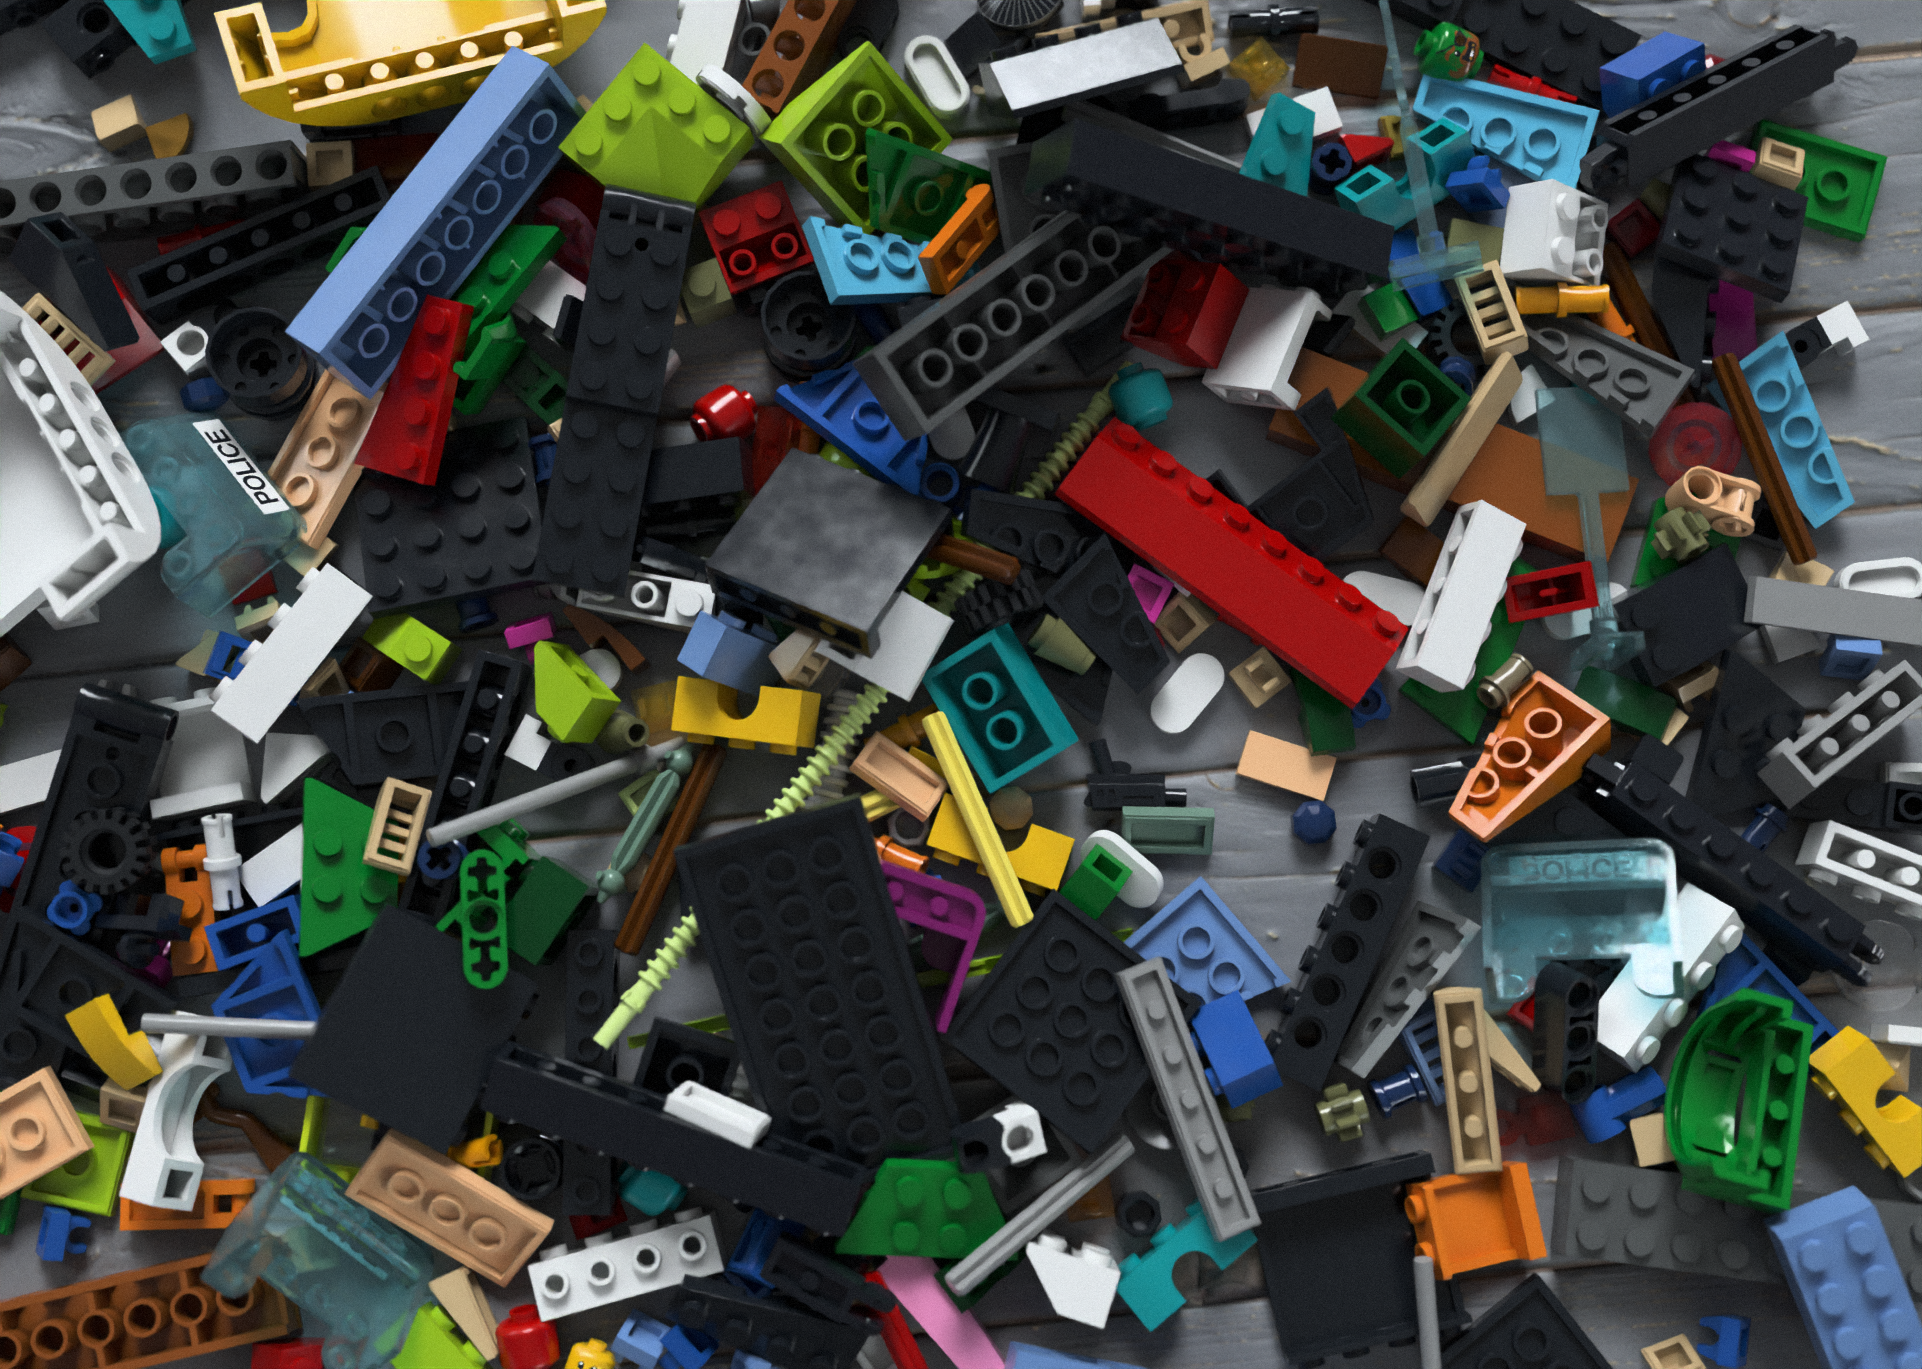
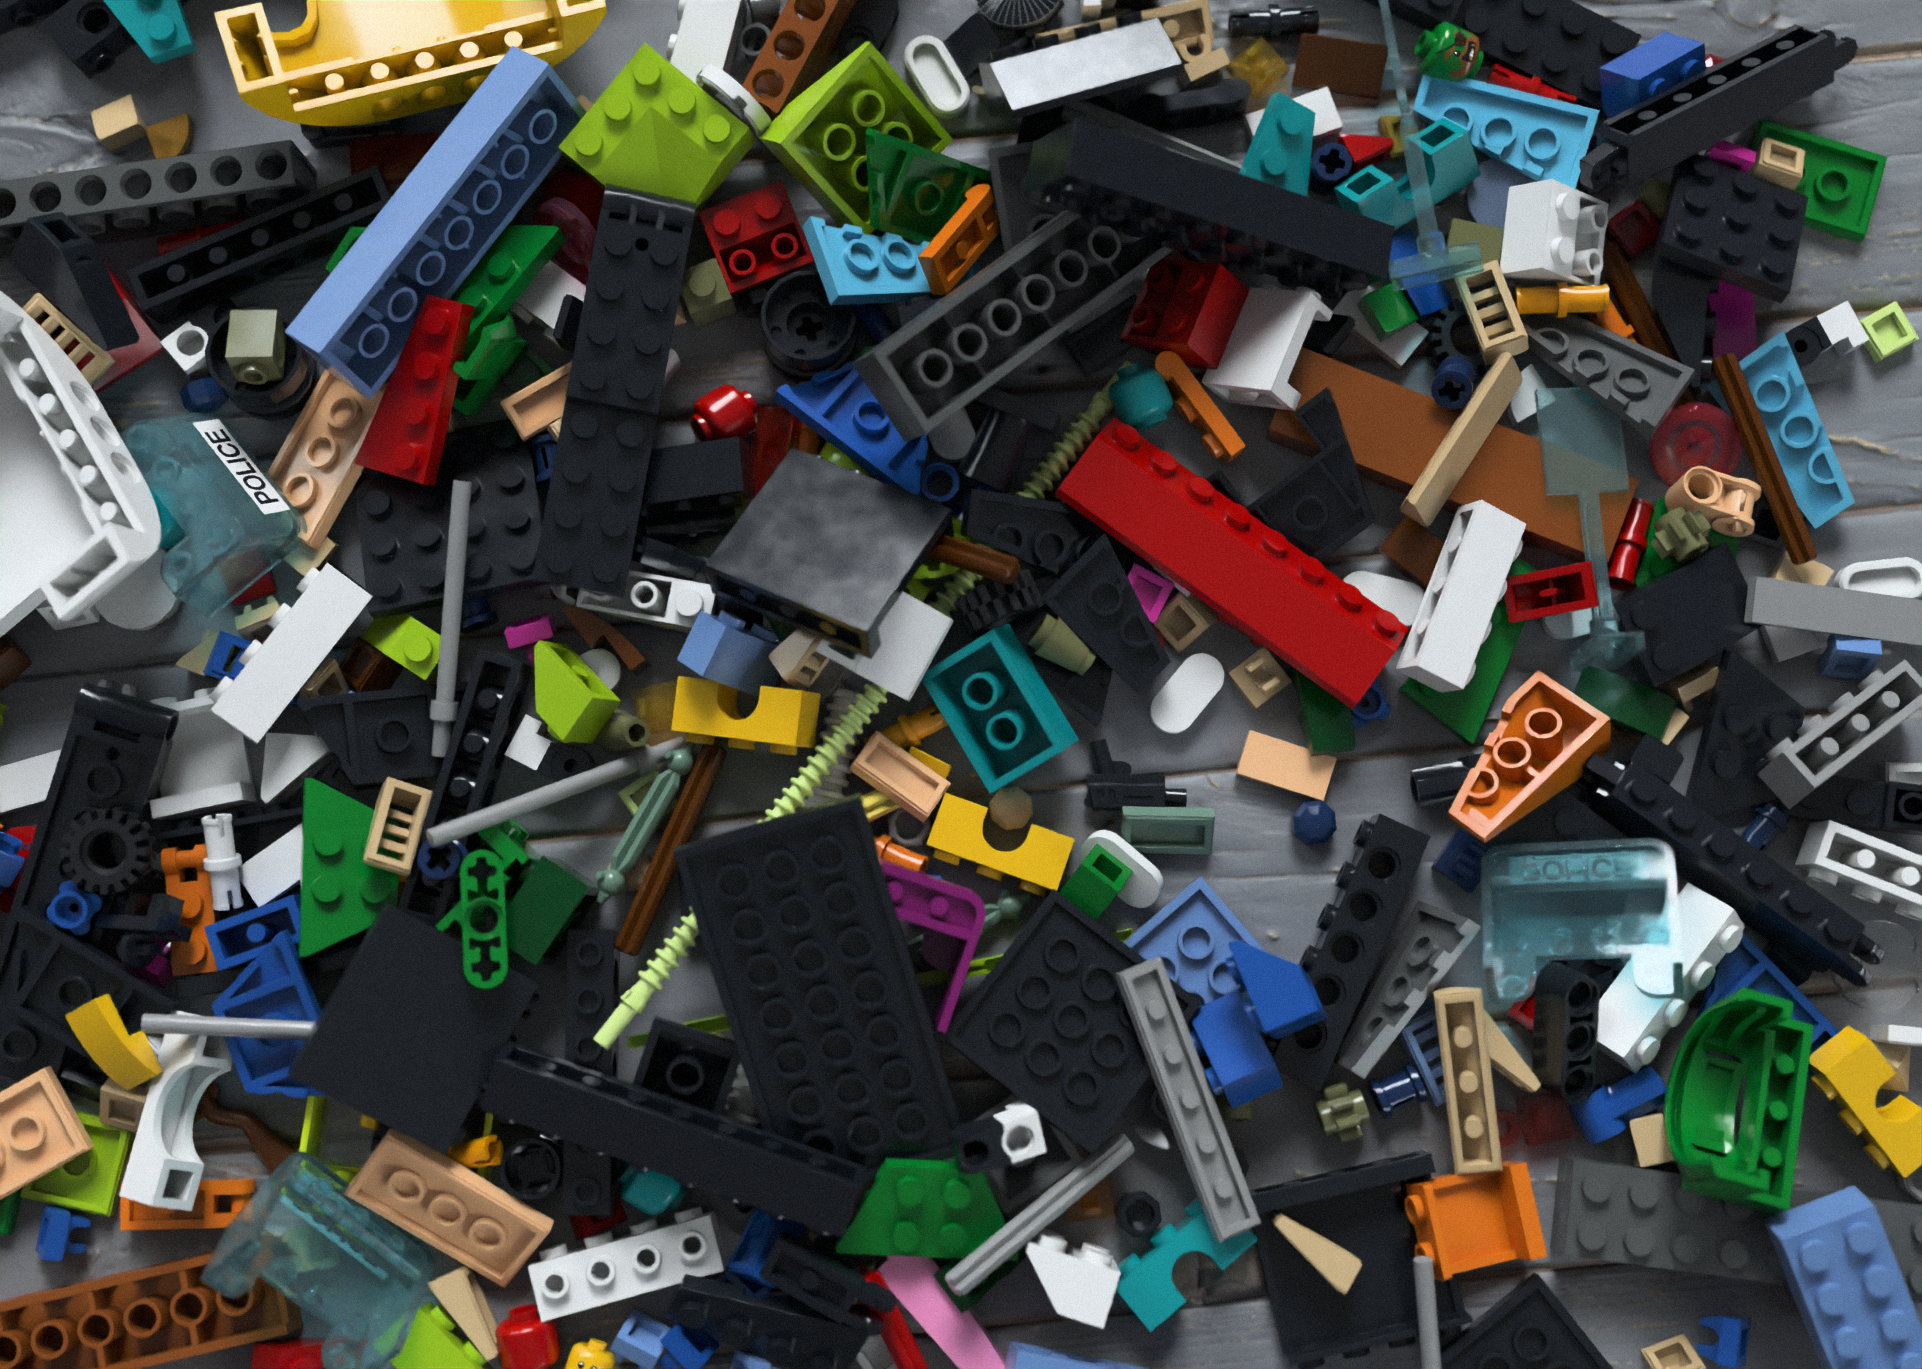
(140, 598): none -> white tile
(256, 346): none -> brick
(329, 162): tan tile -> none
(445, 708): none -> light grey bar
(538, 404): none -> light nougat tile
(718, 1114): white tile -> none
(977, 819): light yellow axle -> none
(1197, 407): none -> orange plate
(1278, 989): none -> blue slope
(1329, 1259): none -> tan slope
(1401, 408): dark green brick -> none
(1478, 186): blue tile -> none
(1496, 689): dark tan pin -> none
(1630, 545): none -> red pin
(1887, 332): none -> yellowish green tile

